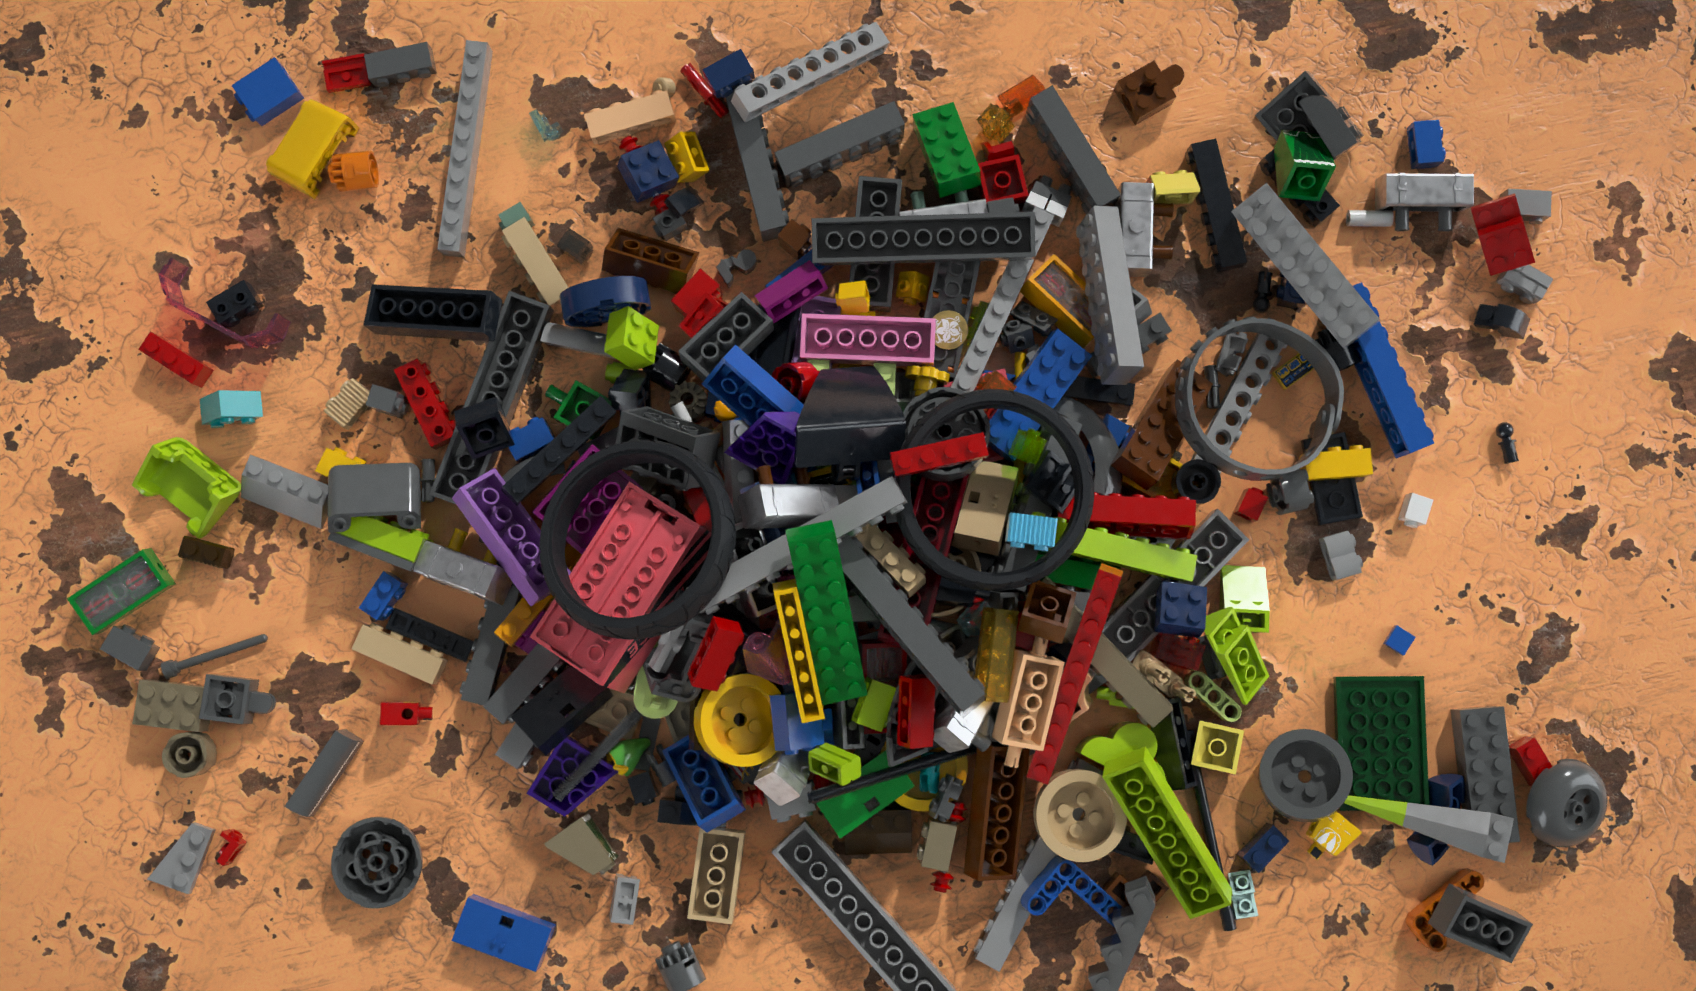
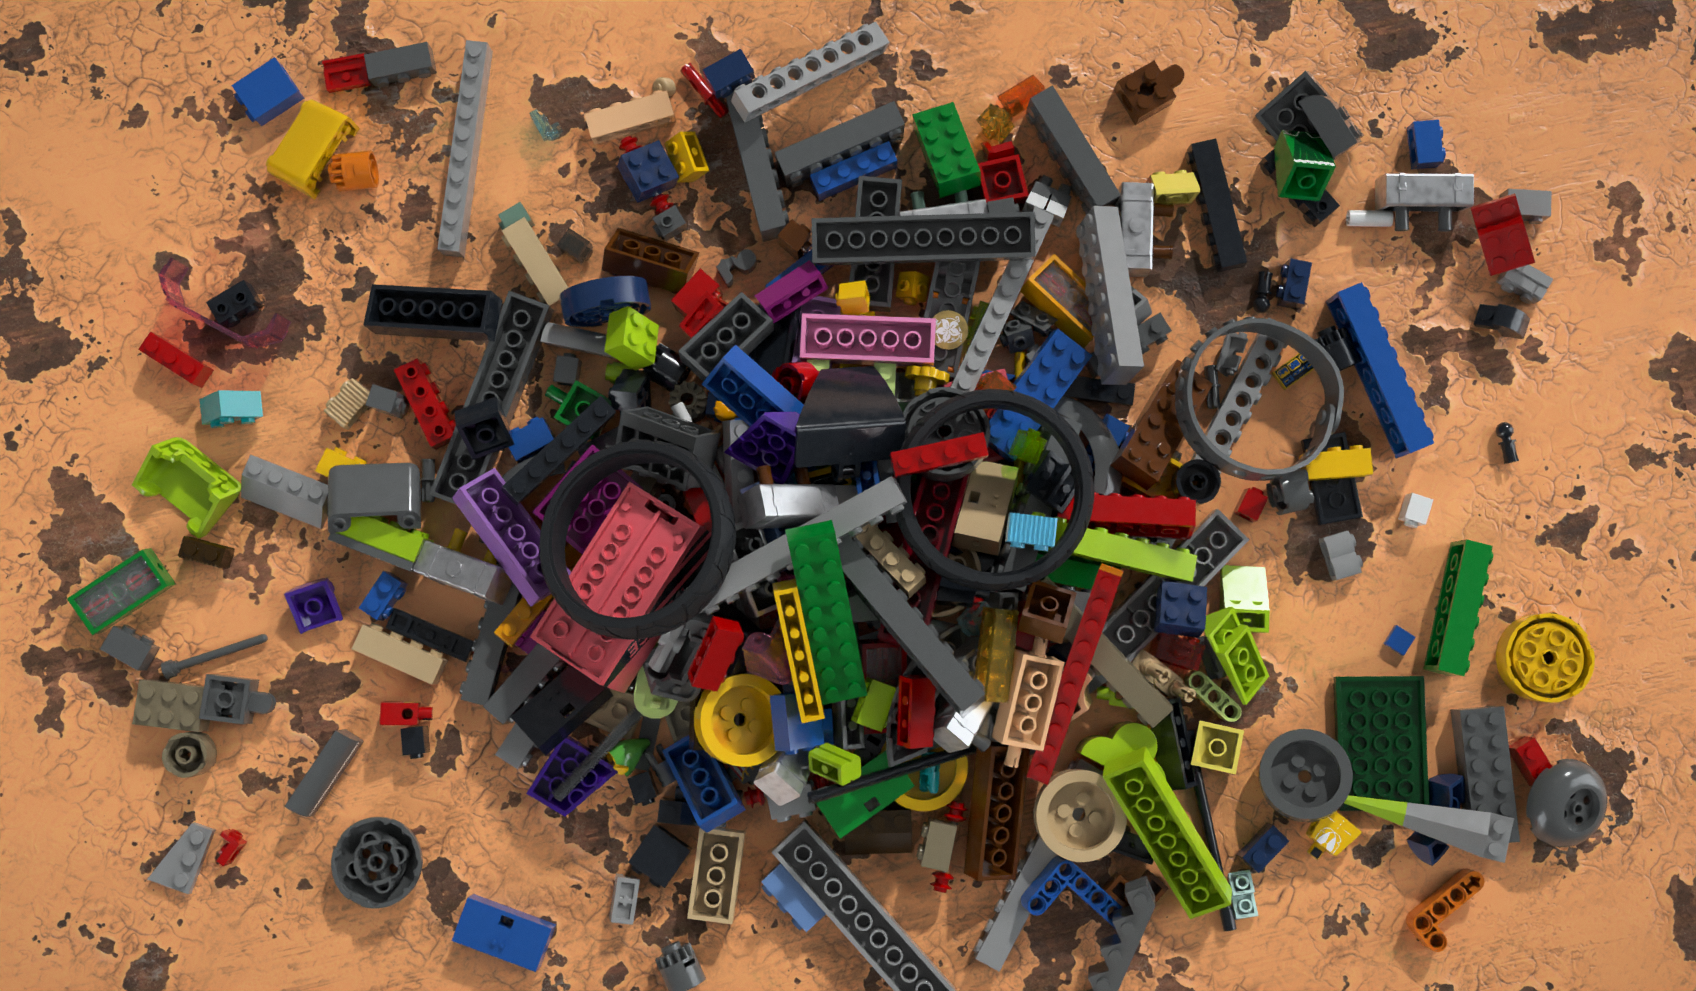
(313, 604): none -> dark purple slope
(415, 741): none -> black brick
(567, 369): none -> dark grey brick
(584, 846): dark tan slope -> none
(659, 856): none -> black brick
(683, 201): black slope -> none
(792, 898): none -> medium blue brick
(847, 172): none -> blue brick
(947, 789): dark grey hinge -> none
(1305, 266): light grey brick -> none
(1458, 608): none -> green brick
(1480, 923): dark grey brick -> none
(1523, 664): none -> yellow brick

